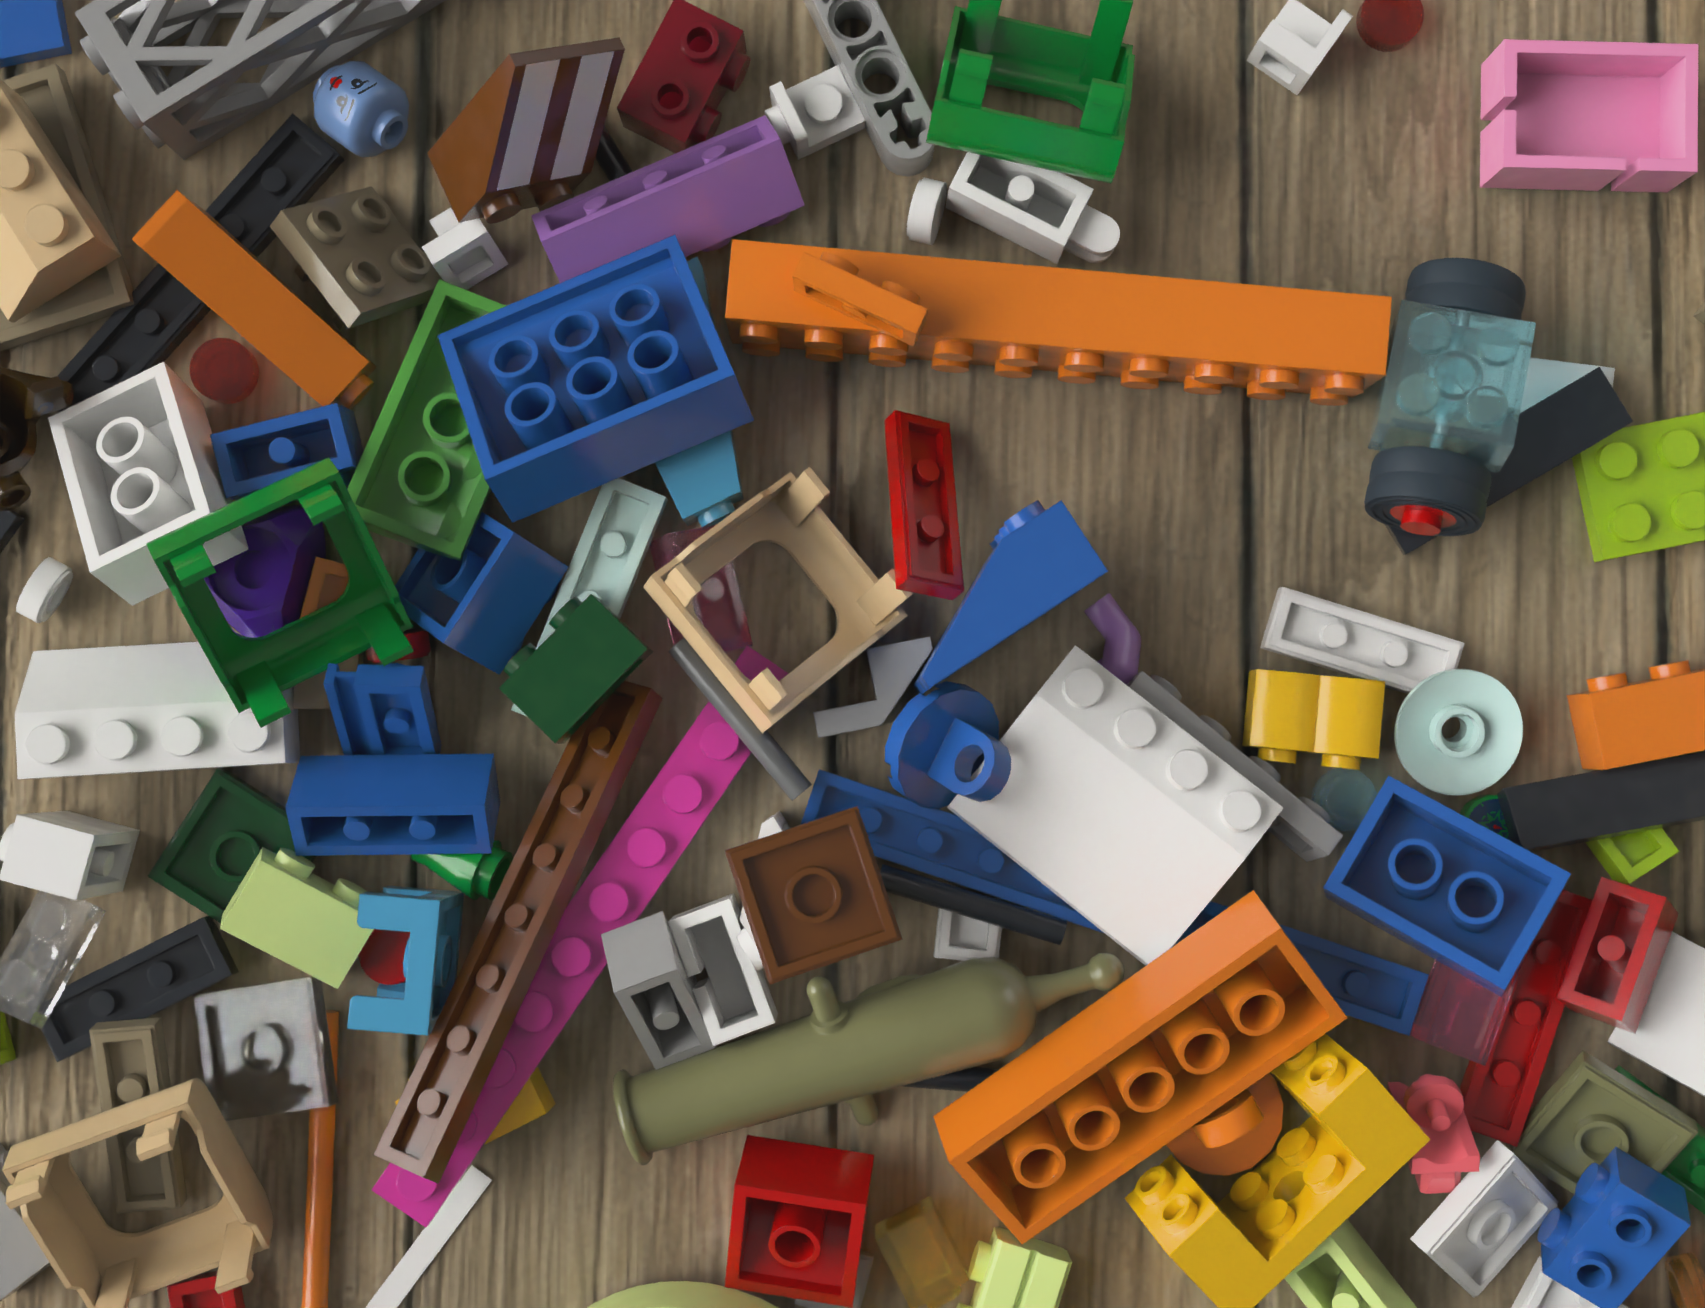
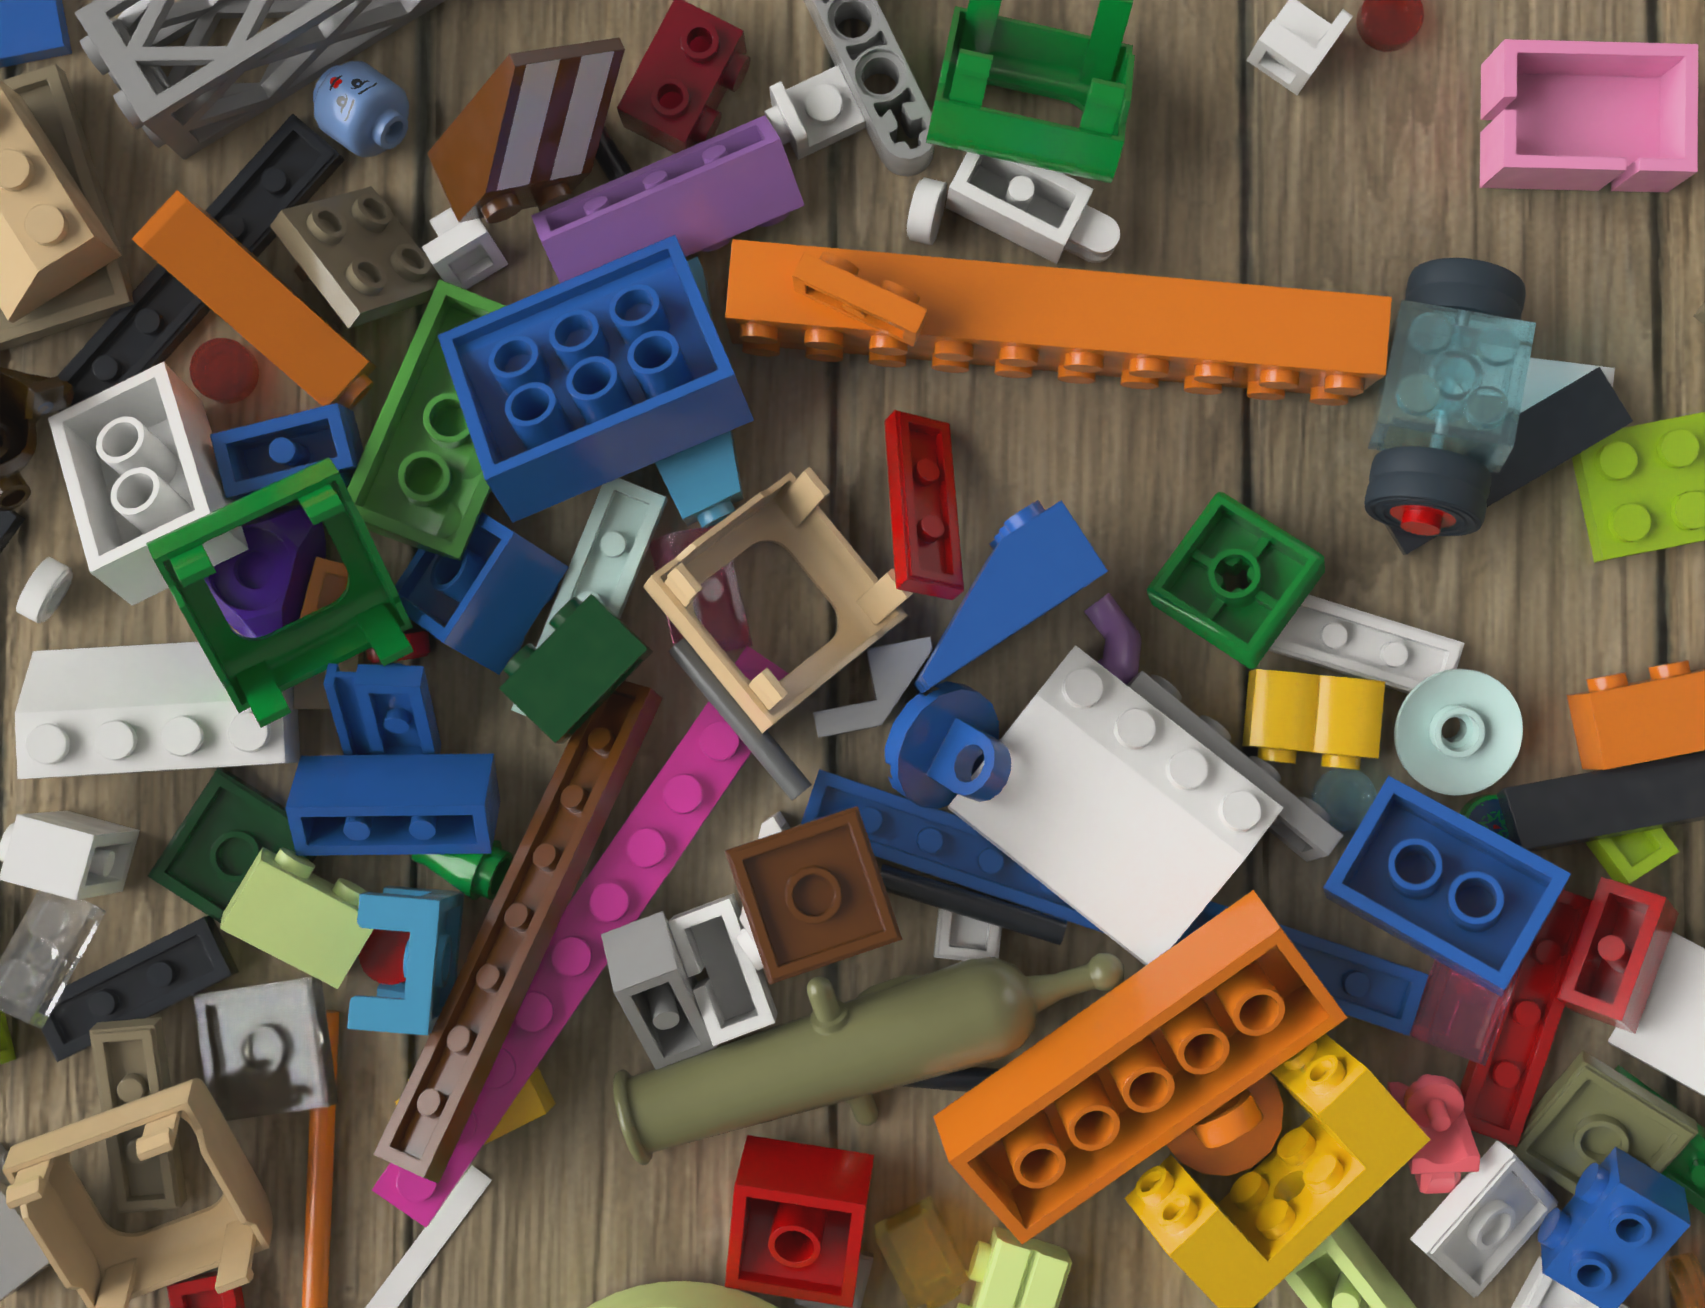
(1229, 540): none -> green brick

